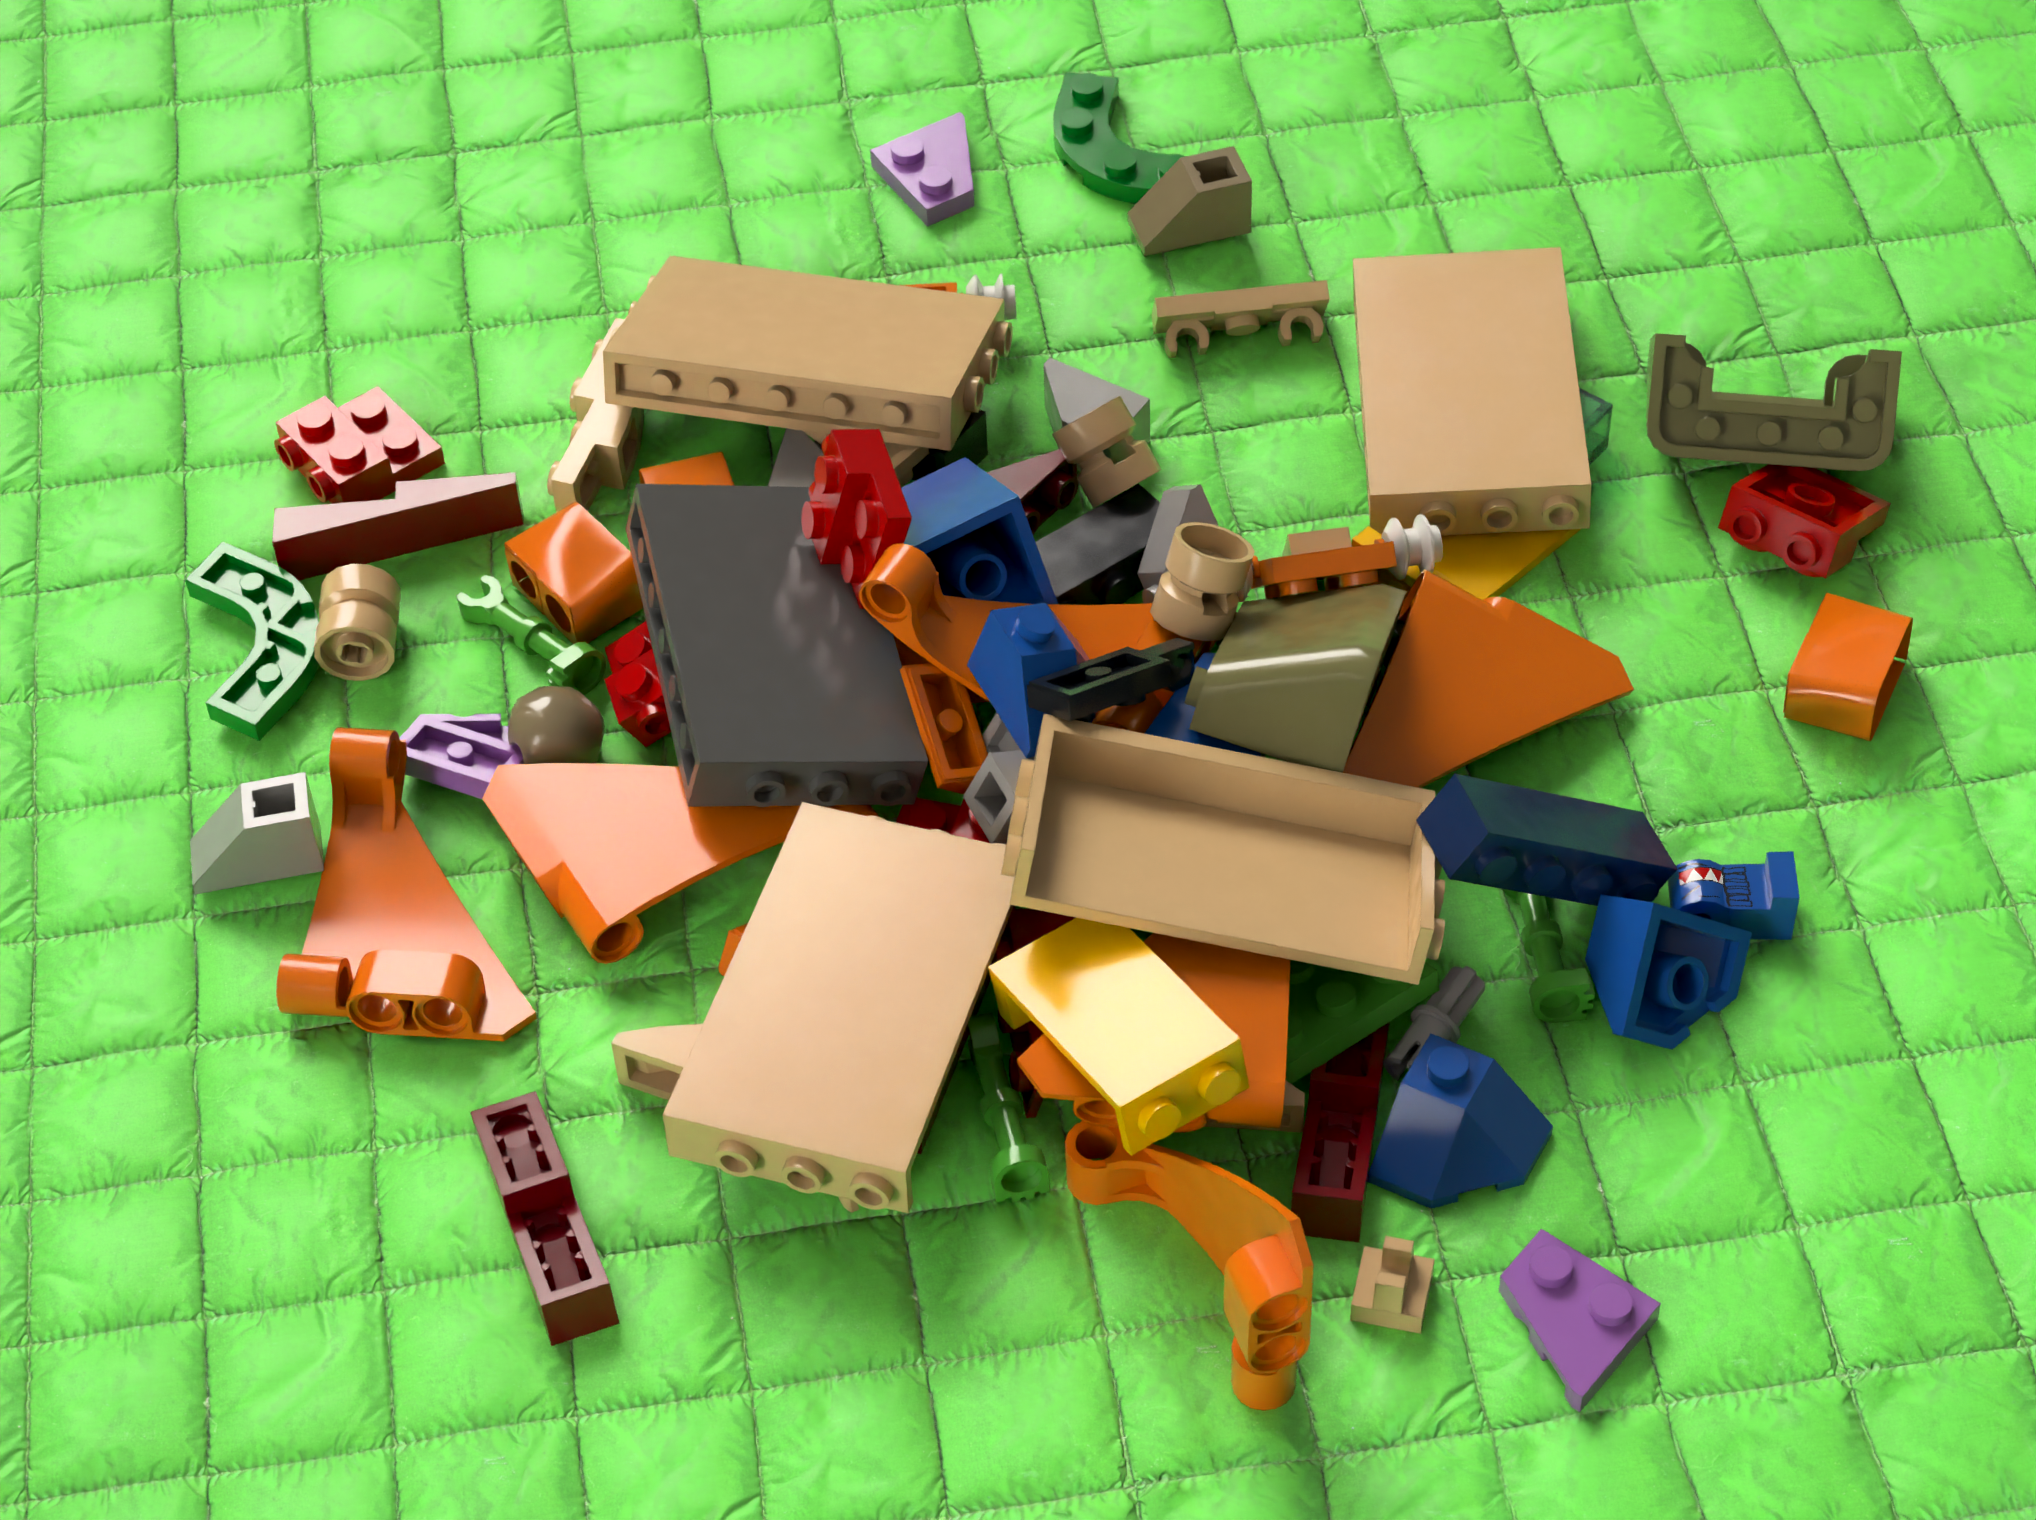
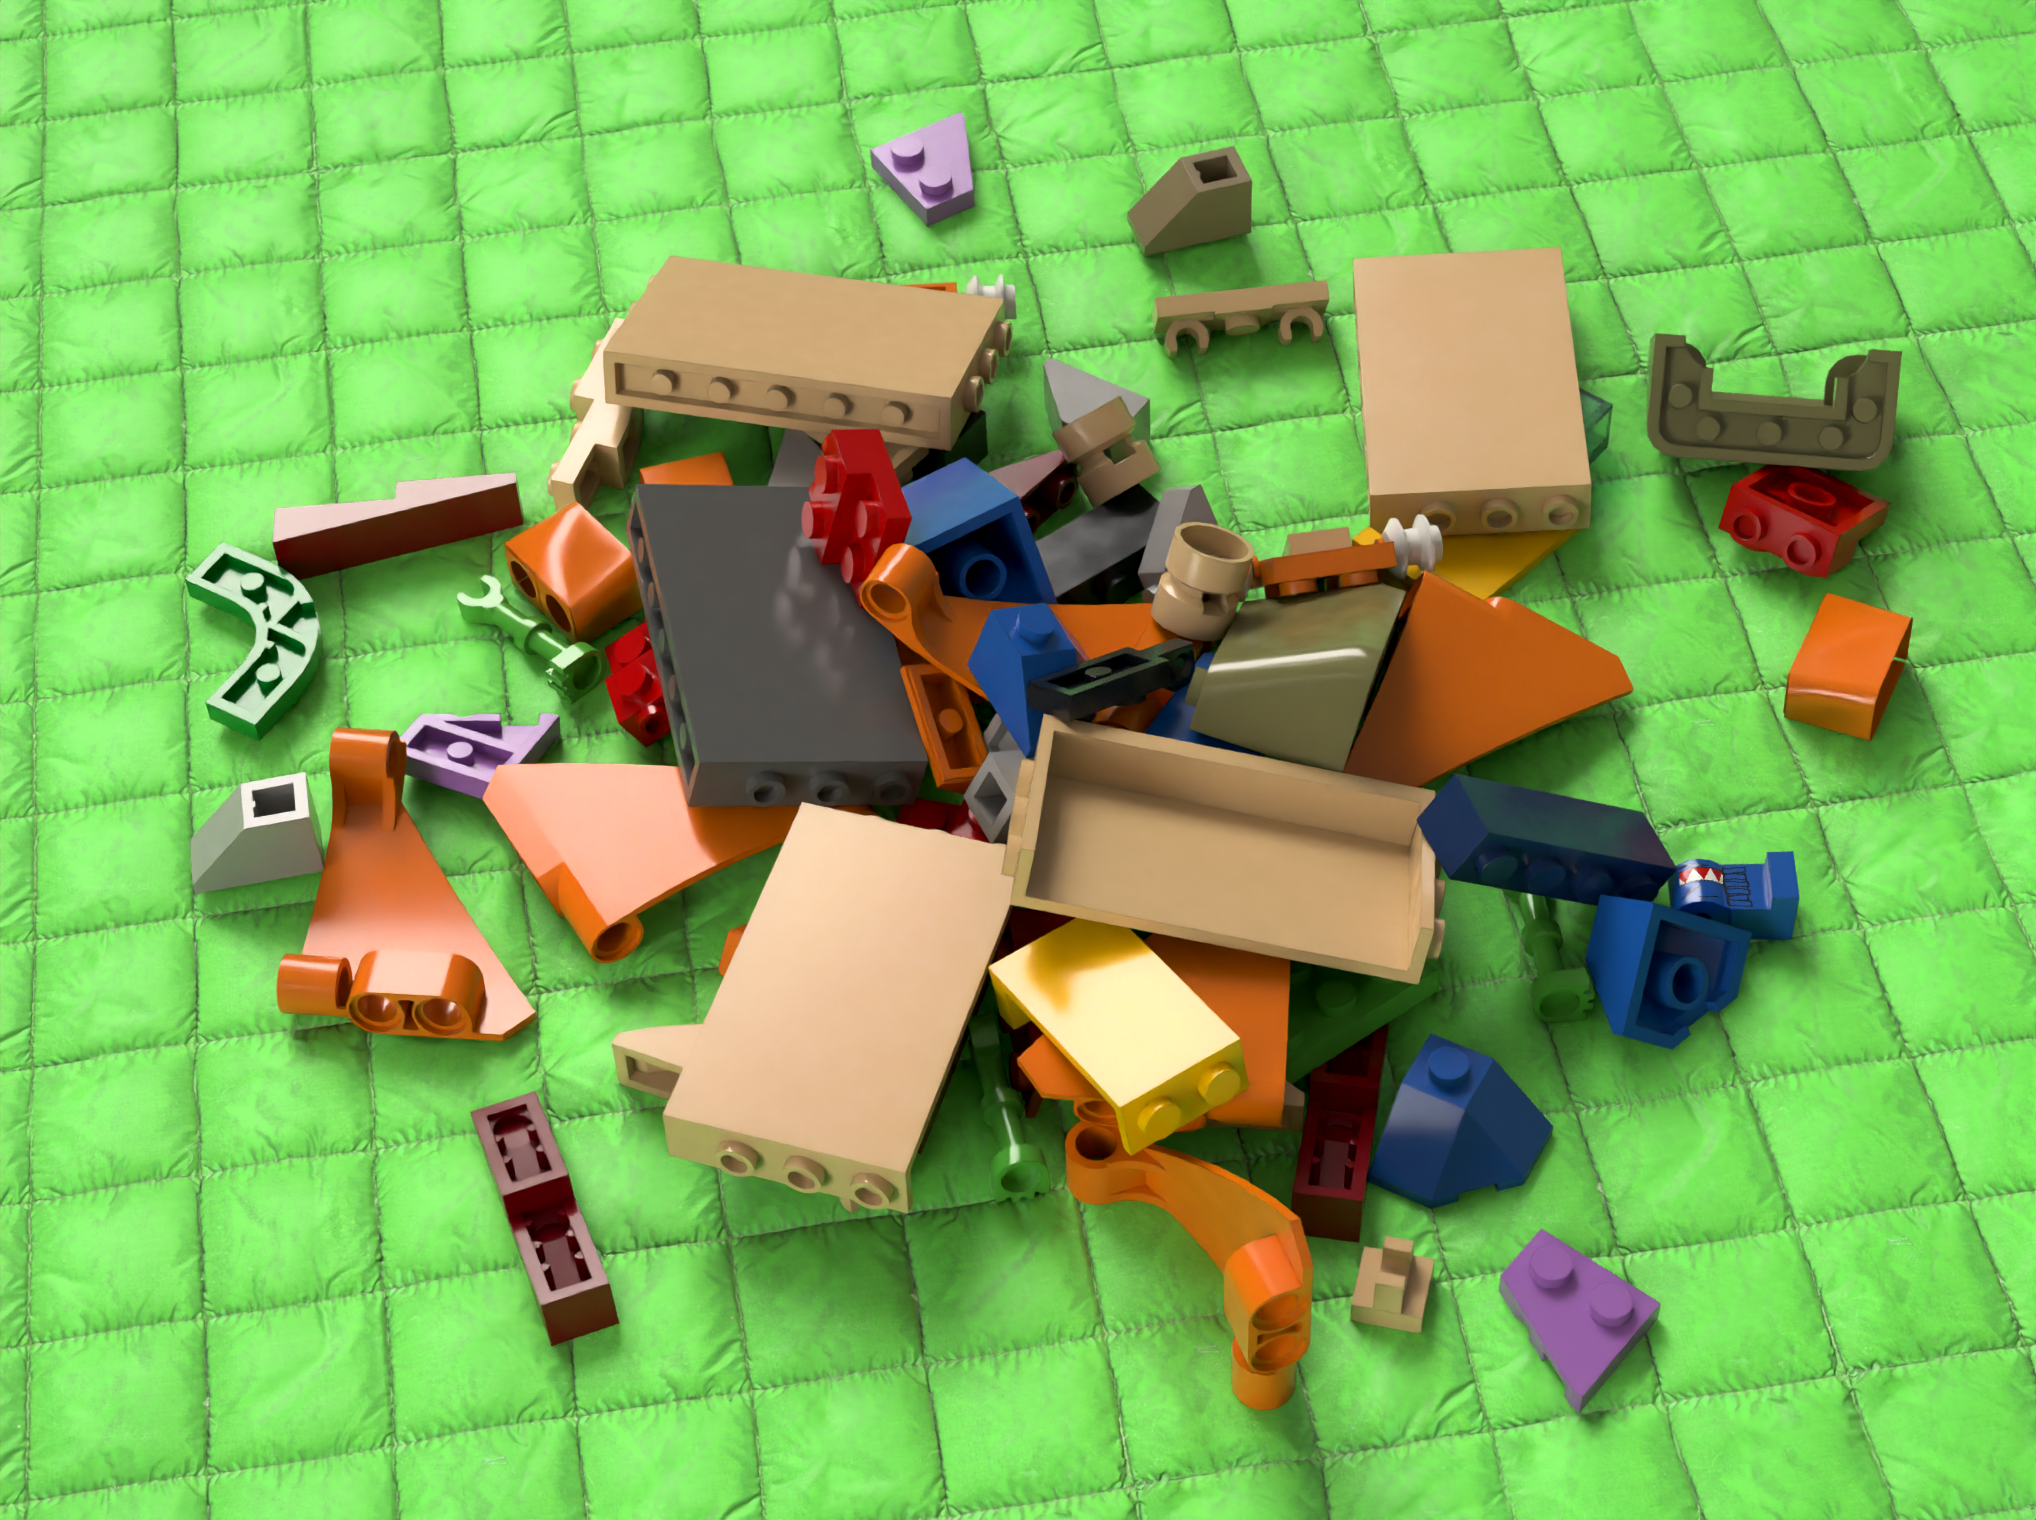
(356, 448): plate -> none
(357, 622): tan wheel -> none
(556, 726): dark tan hair -> none
(1091, 147): green plate -> none
(1439, 1016): light grey axle -> none

